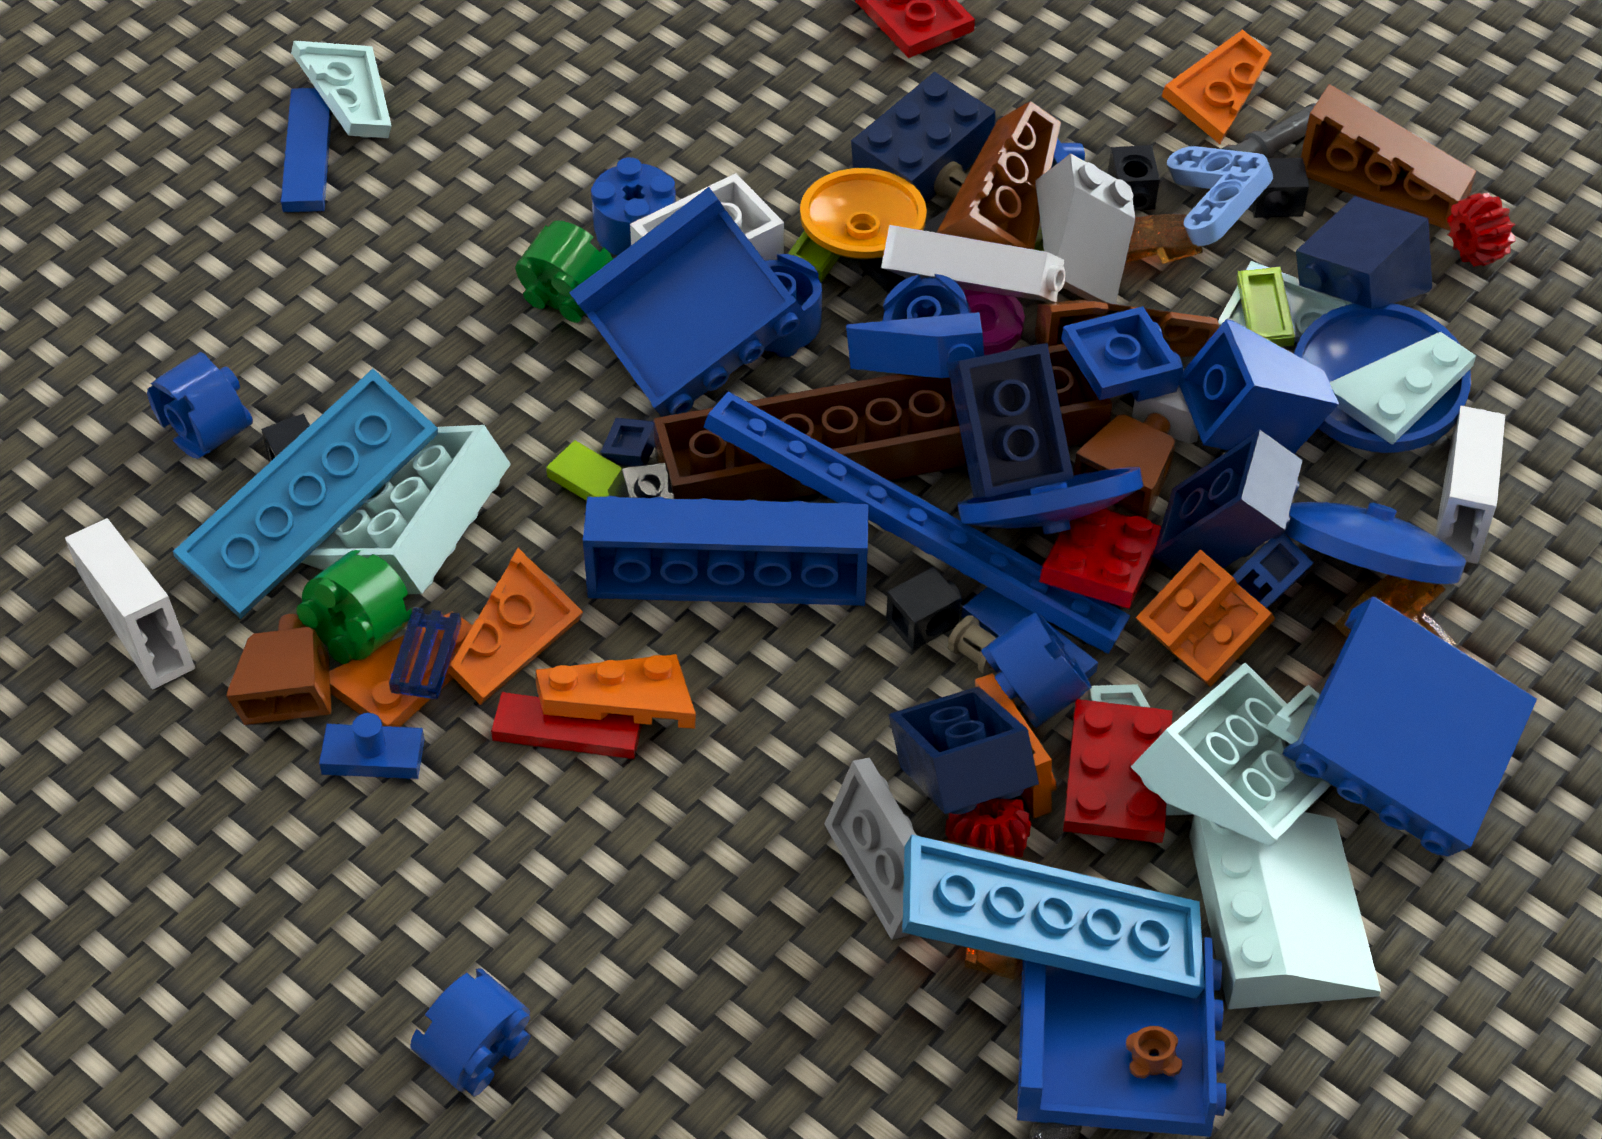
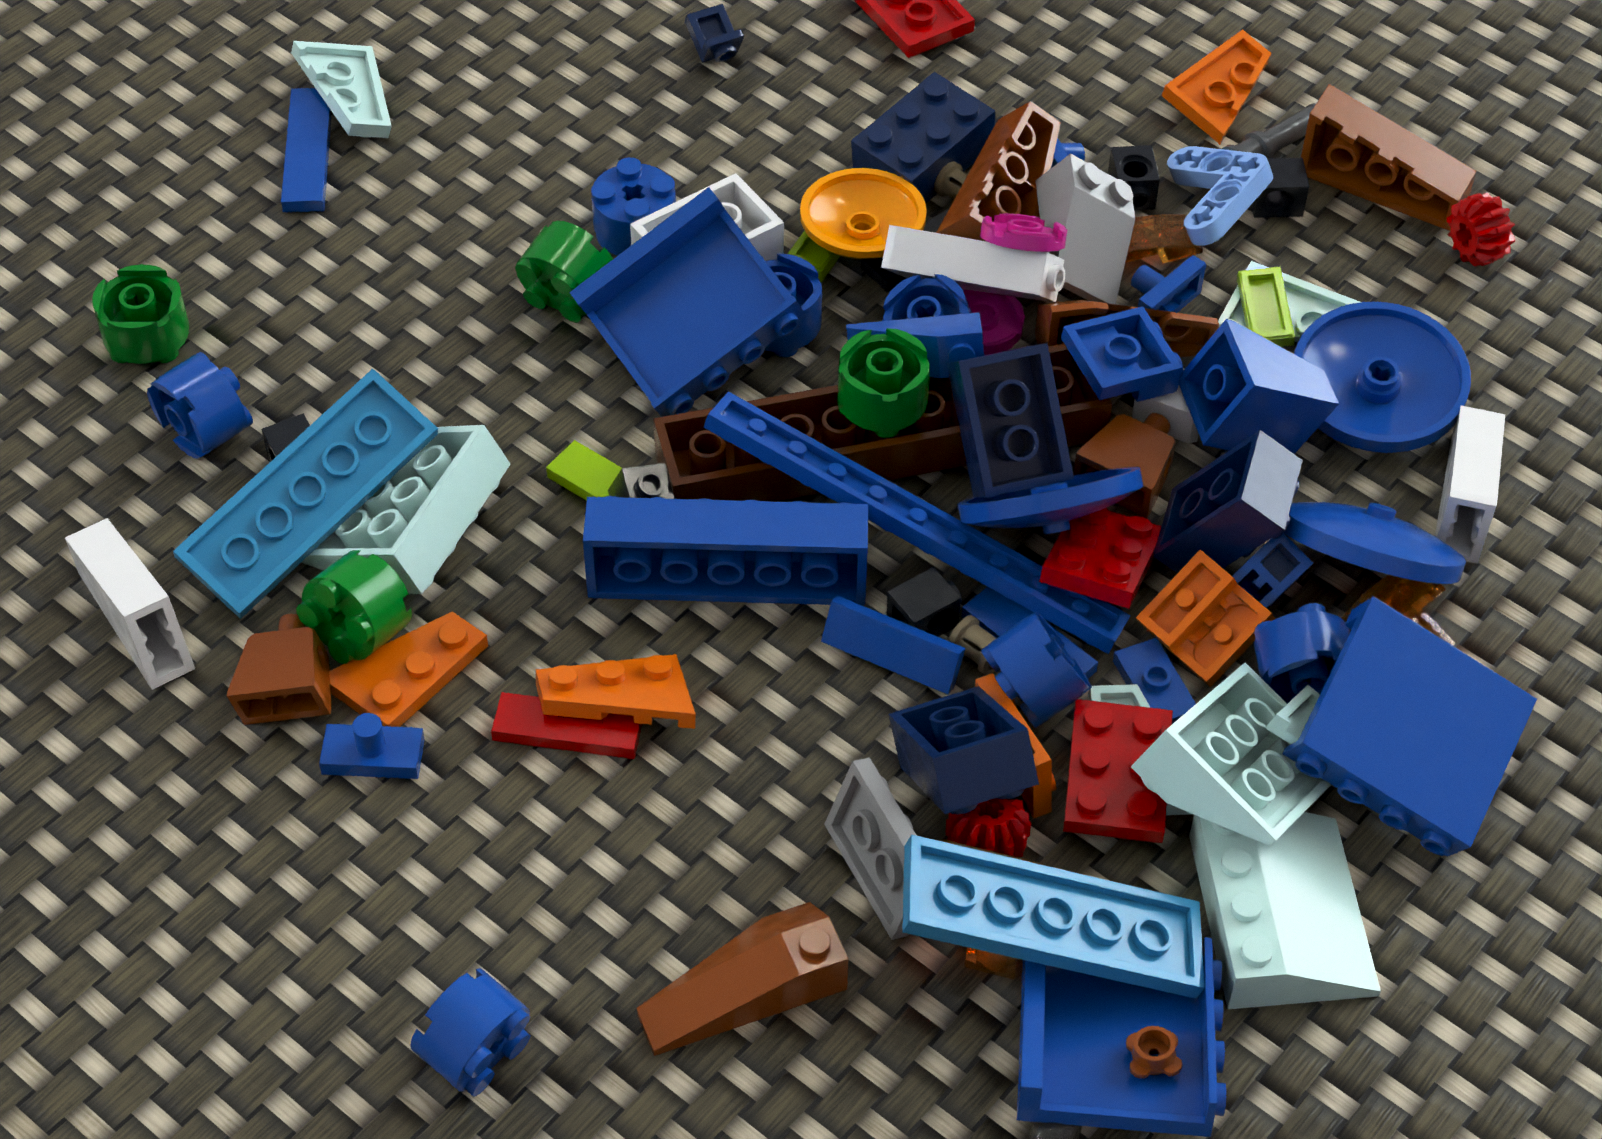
(141, 315): none -> green brick
(432, 624): clear blue tile -> none
(514, 628): orange wing -> none
(629, 442): dark blue plate -> none
(713, 34): none -> dark blue bracket
(755, 975): none -> dark orange wedge
(883, 381): none -> green brick
(893, 644): none -> blue tile
(1023, 233): none -> dark pink tile
(1155, 675): none -> blue plate
(1172, 291): none -> blue tile
(1299, 649): none -> blue brick
(1368, 255): dark blue slope -> none
(1403, 385): light aqua wing -> none

